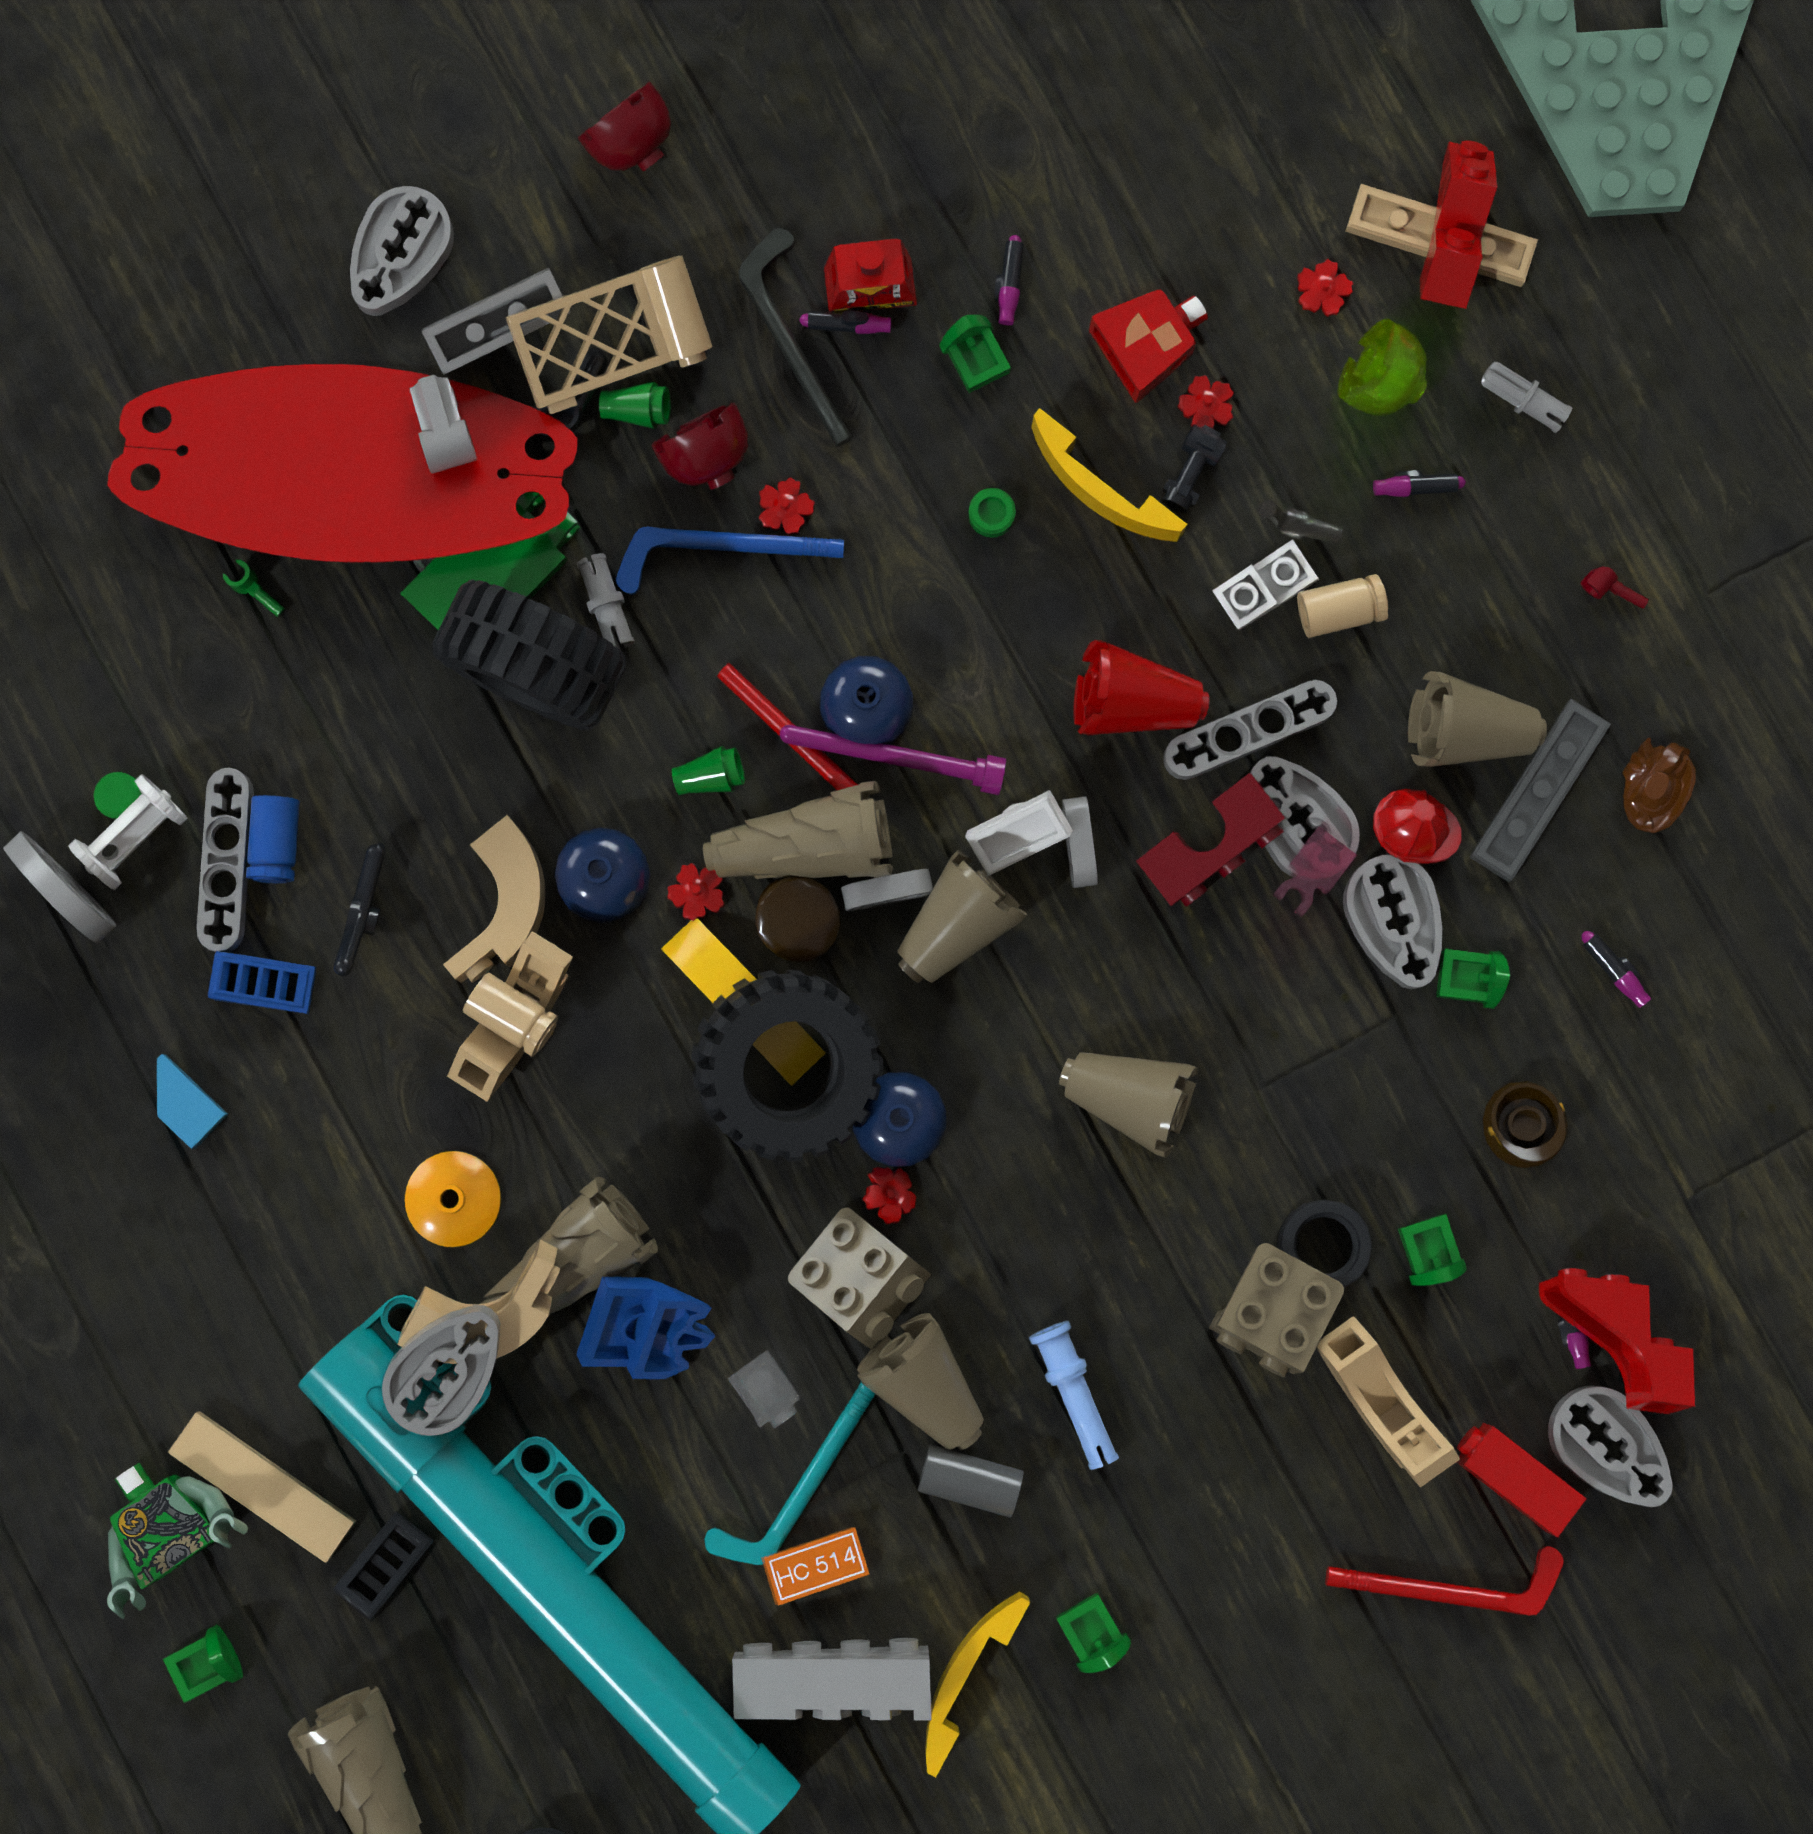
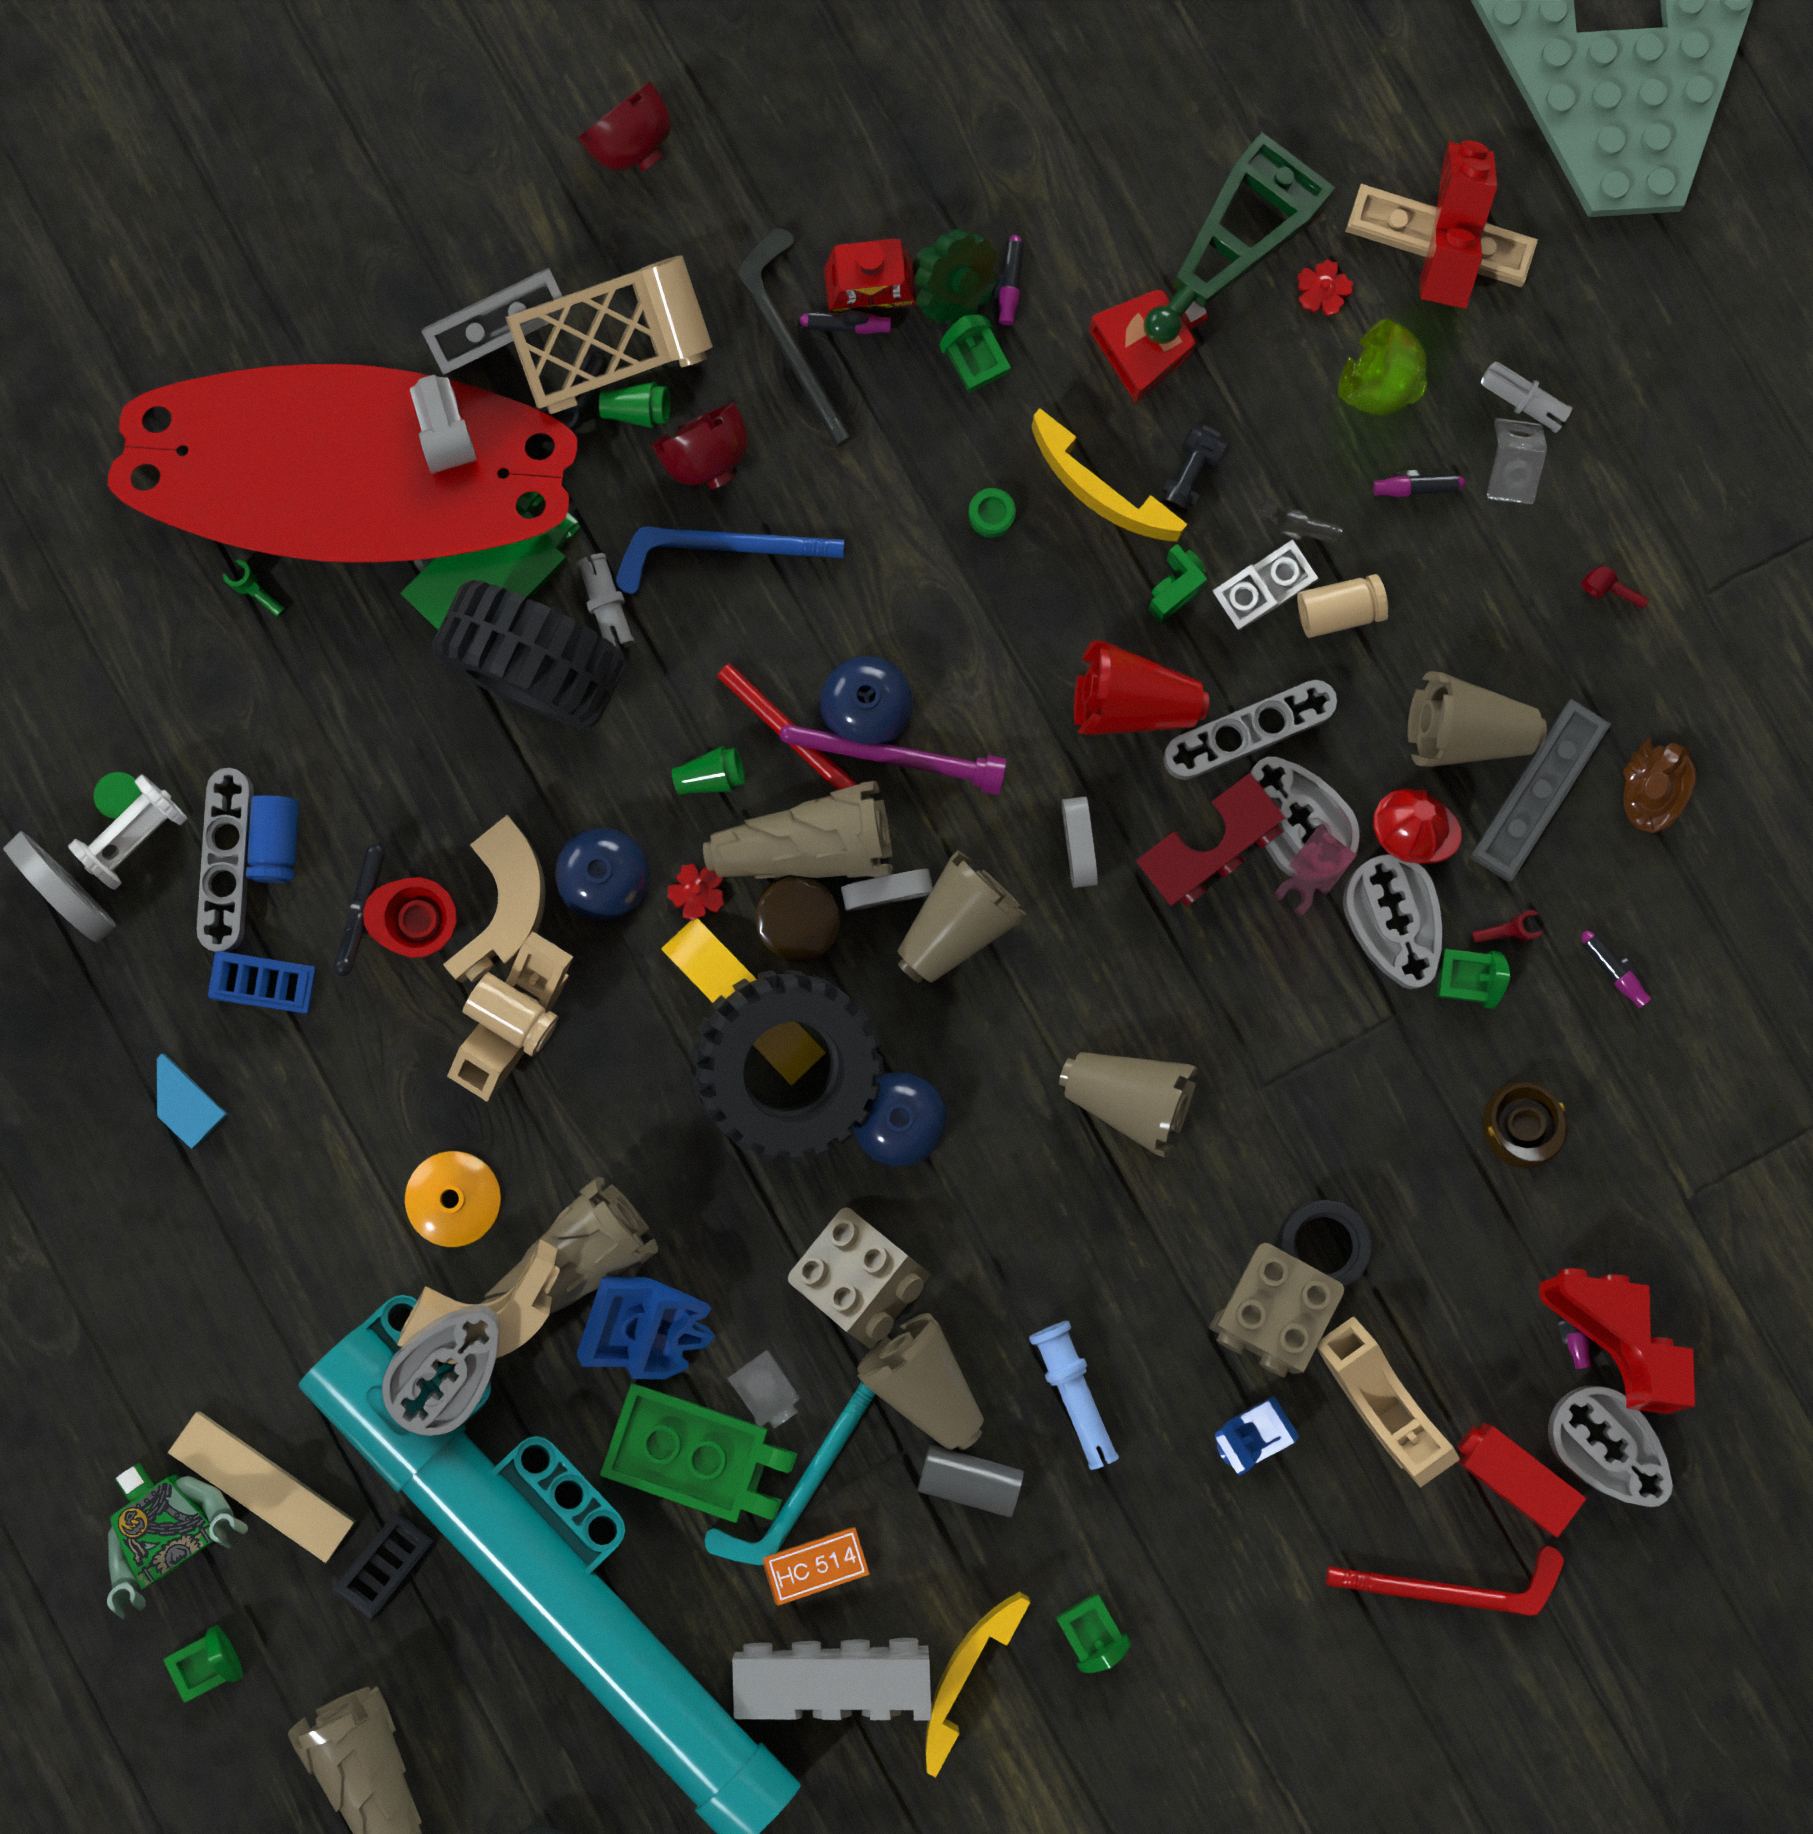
(379, 230): light grey piece -> none
(410, 917): none -> red piece
(693, 1455): none -> green tile
(785, 506): red plant -> none
(890, 1194): red plant -> none
(955, 276): none -> dark green plant
(1018, 832): white tile -> none
(1173, 592): none -> green bracket
(1207, 404): red plant -> none
(1255, 1435): none -> blue bracket
(1278, 179): none -> dark green plate
(1432, 1251): green tile -> none
(1513, 928): none -> dark red hand
(1517, 462): none -> clear bracket

